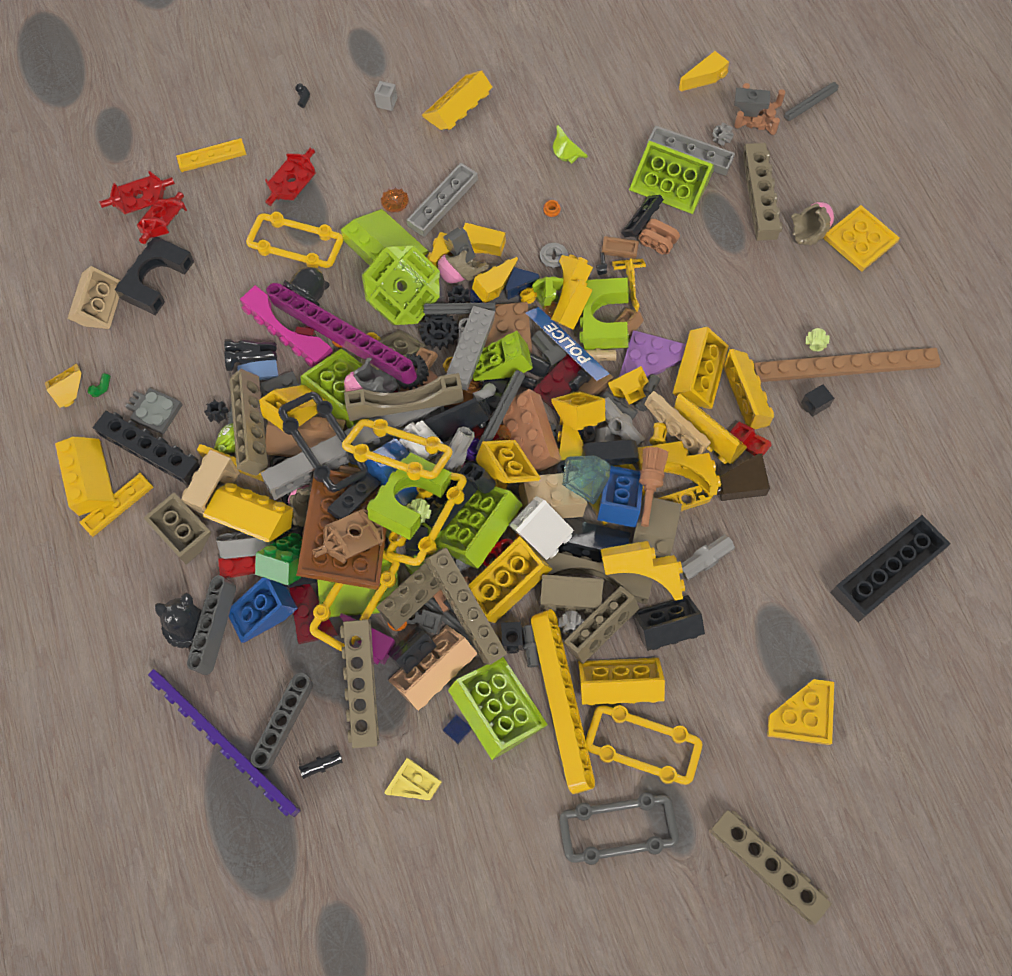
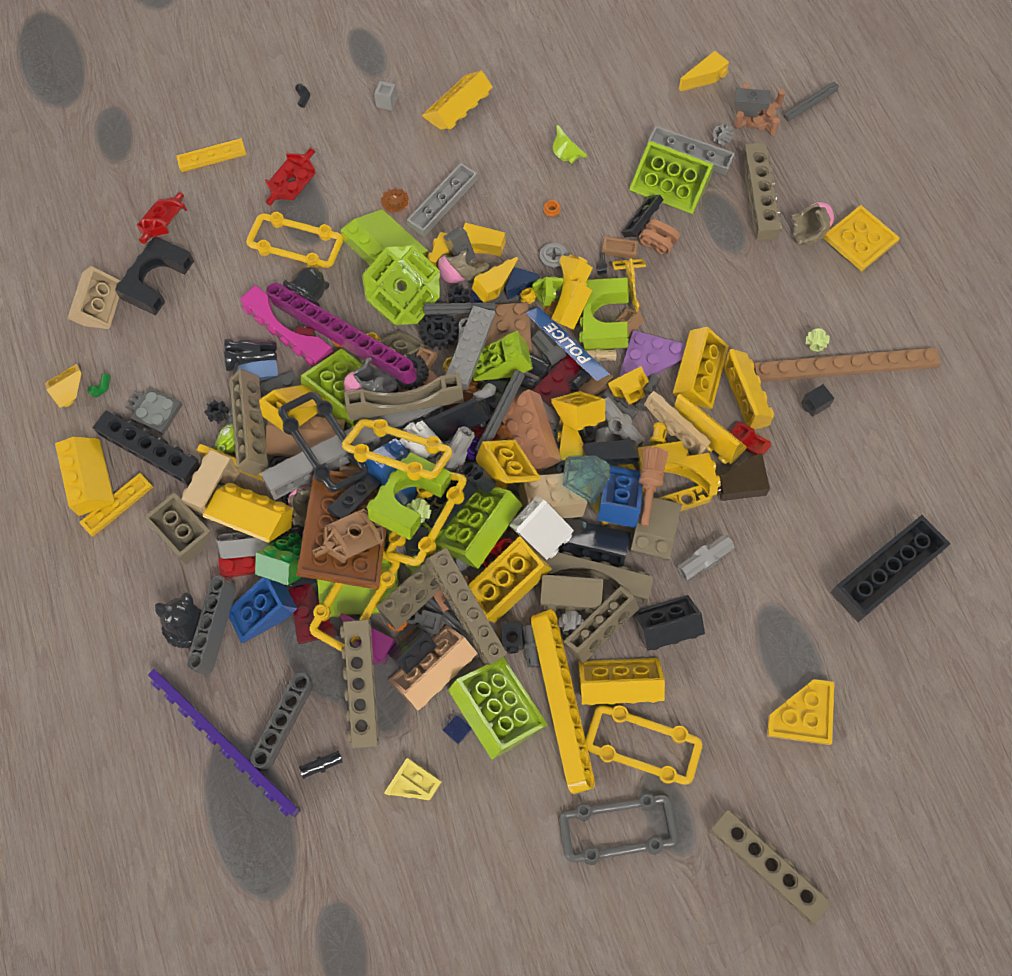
(124, 196): red plate -> none
(641, 560): yellow arch -> none

